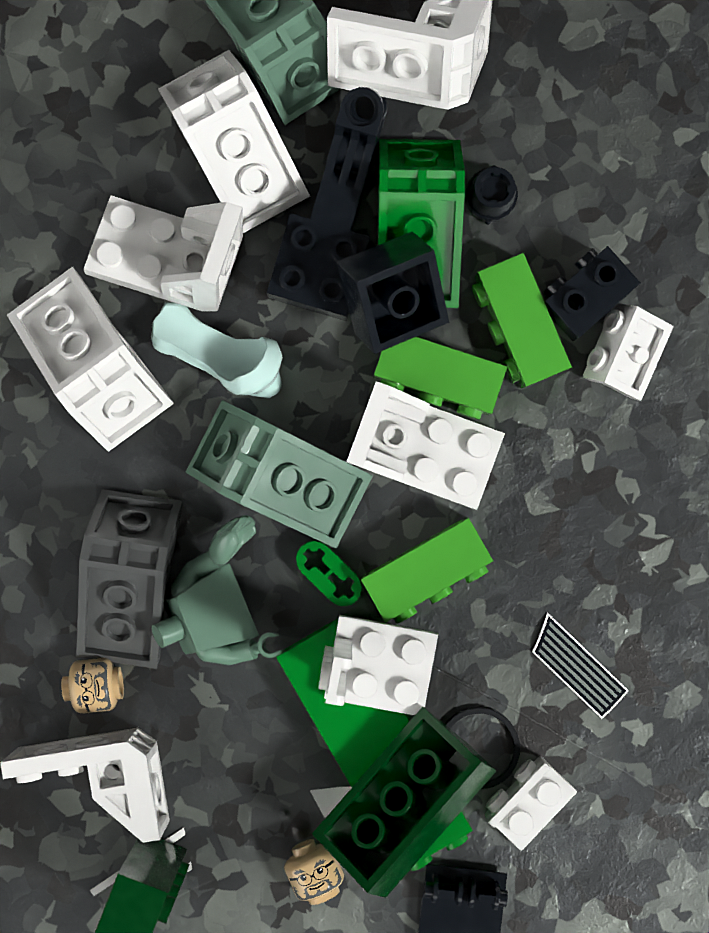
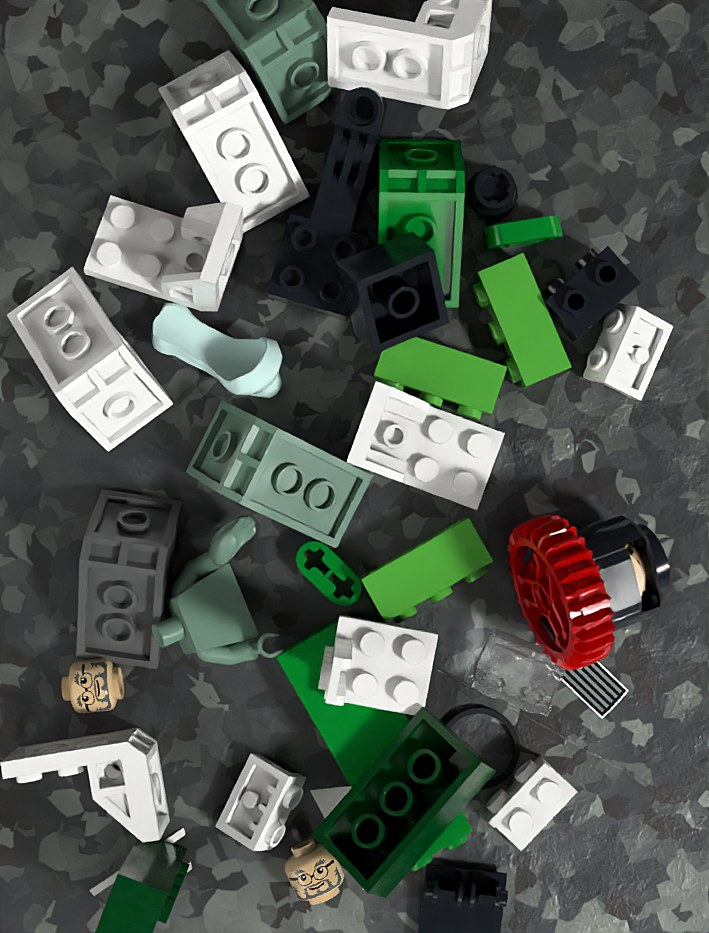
(261, 803): none -> white bracket
(517, 672): none -> clear bracket
(522, 232): none -> green beam
(585, 583): none -> red piece

